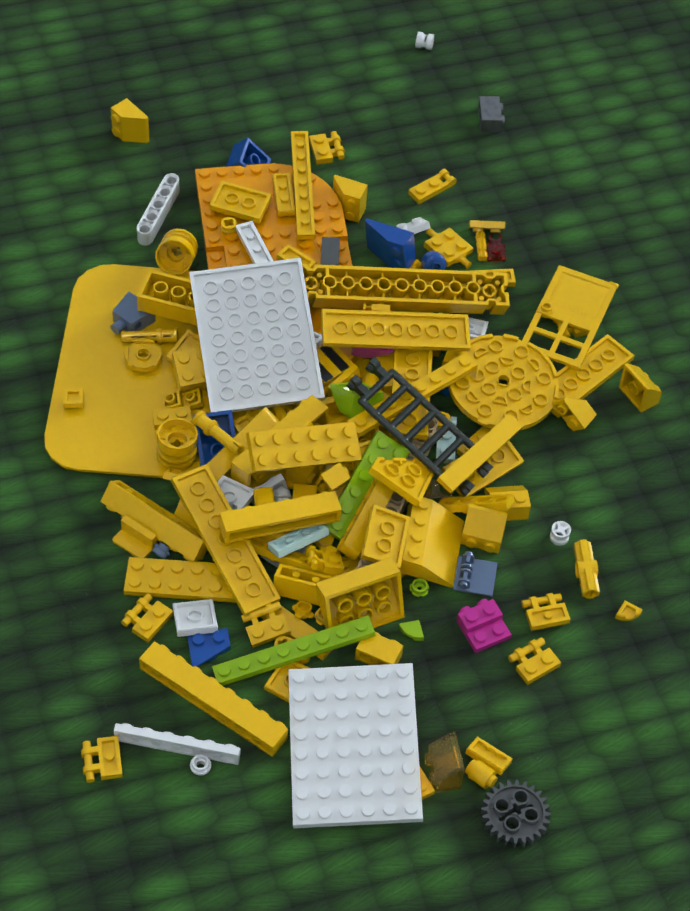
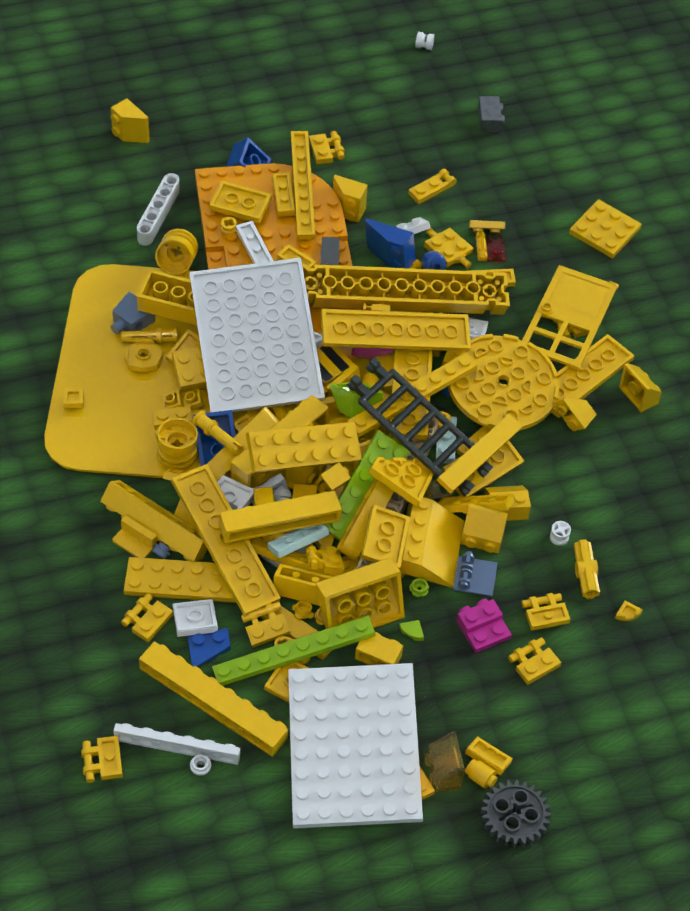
(605, 228): none -> yellow plate

